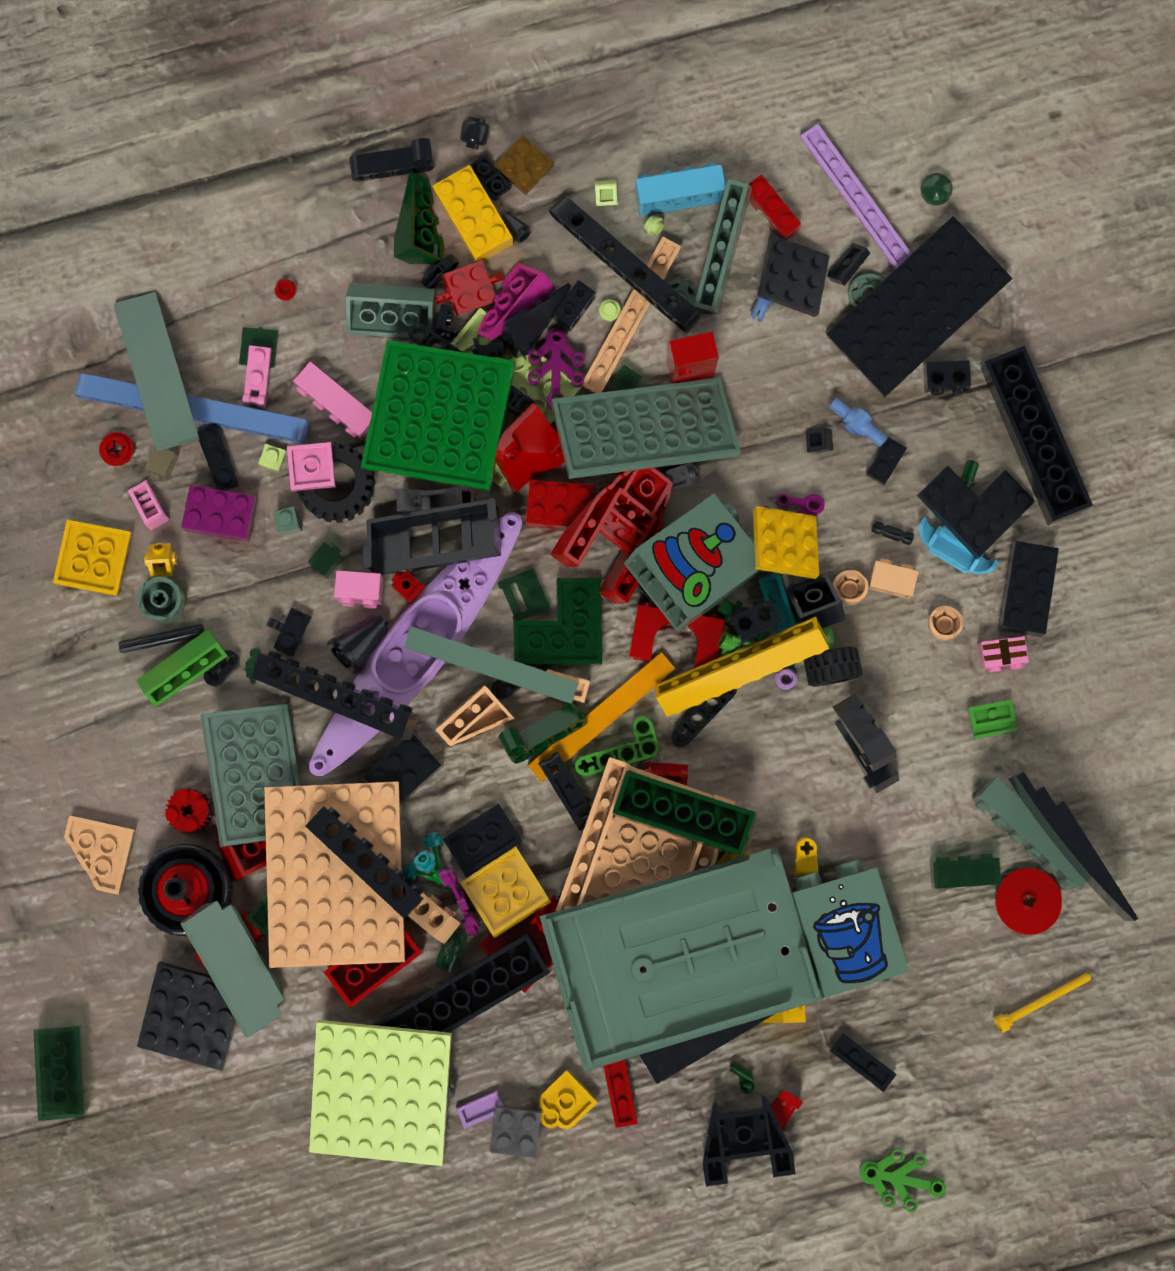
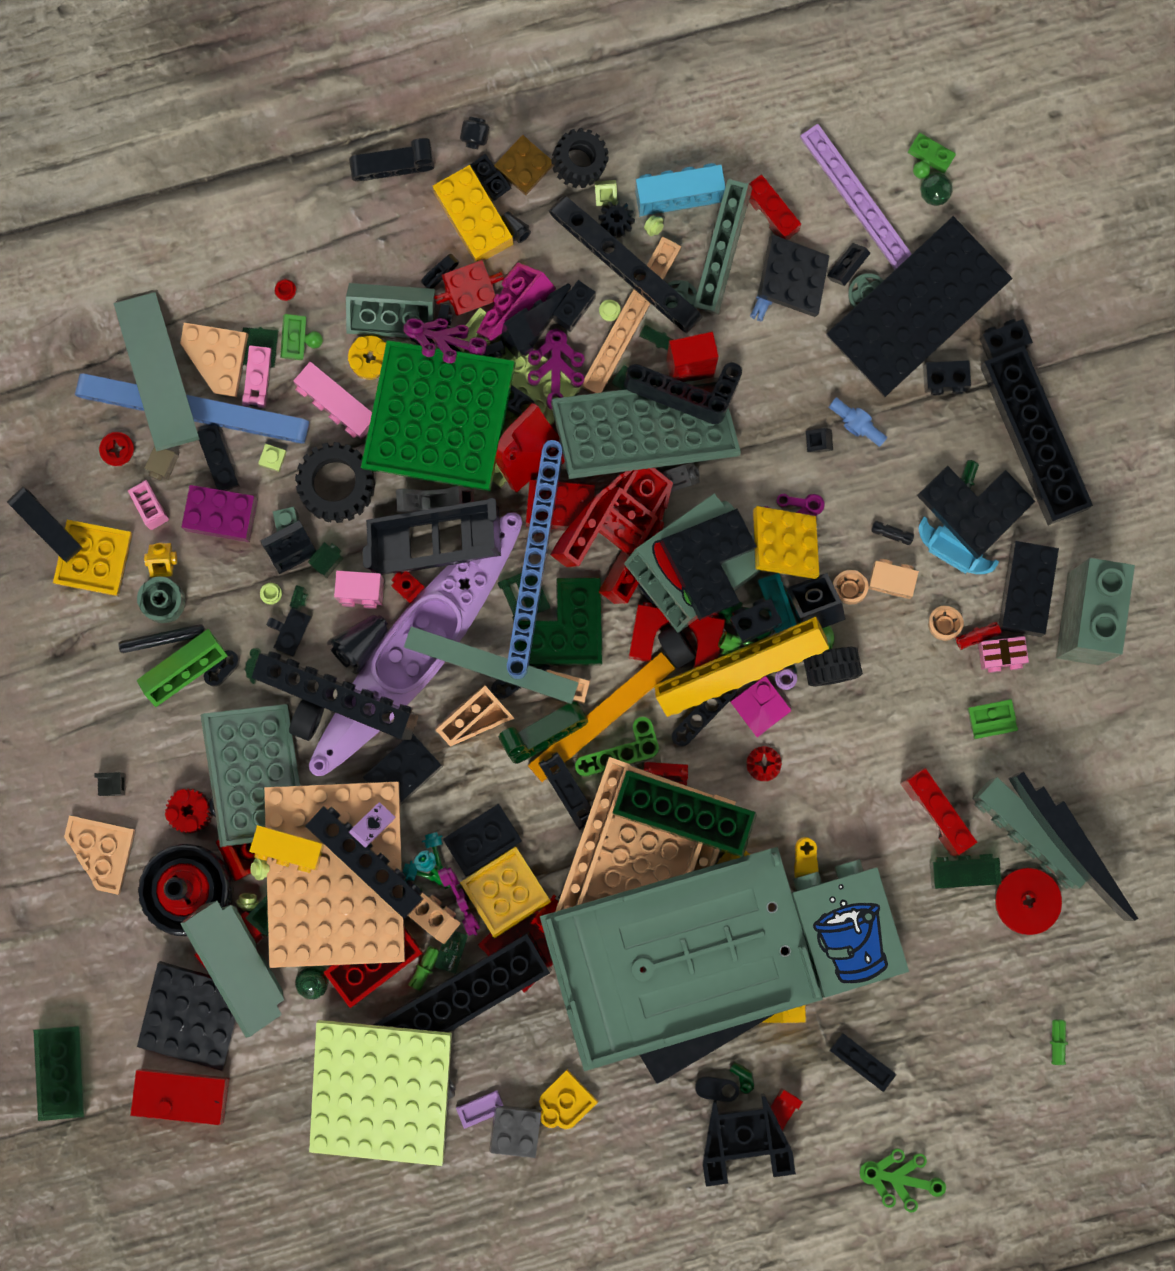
(44, 524): none -> black beam
(111, 784): none -> pearl dark grey panel
(179, 1096): none -> red brick
(216, 355): none -> light nougat plate
(247, 901): none -> yellowish green plate
(259, 869): none -> yellowish green plate
(270, 593): none -> yellowish green plate
(286, 849): none -> yellow brick
(289, 547): none -> black slope
(294, 337): none -> bright green plate
(299, 598): none -> clear green plate
(306, 720): none -> black tyre
(311, 466): bright pink plate -> none
(311, 982): none -> clear green hair
(362, 347): none -> yellow plate
(372, 824): none -> lavender tile
(416, 231): dark green wedge -> none
(424, 968): none -> bright green axle
(442, 337): none -> magenta plant
(535, 548): none -> medium blue beam
(591, 146): none -> black tyre
(620, 1094): red plate -> none
(624, 218): none -> black gear
(660, 339): none -> clear green pin
(676, 647): none -> black tyre
(686, 392): none -> black beam
(698, 557): none -> black plate
(712, 1087): none -> black piece
(760, 706): none -> dark pink plate
(771, 756): none -> red gear
(867, 743): black wedge -> none
(886, 461): black plate -> none
(931, 155): none -> bright green plate
(955, 834): none -> red arch
(978, 635): none -> red pin
(1003, 335): none -> black brick
(1005, 1021): yellow piece -> none
(1058, 1042): none -> bright green axle
(1095, 611): none -> sand green brick

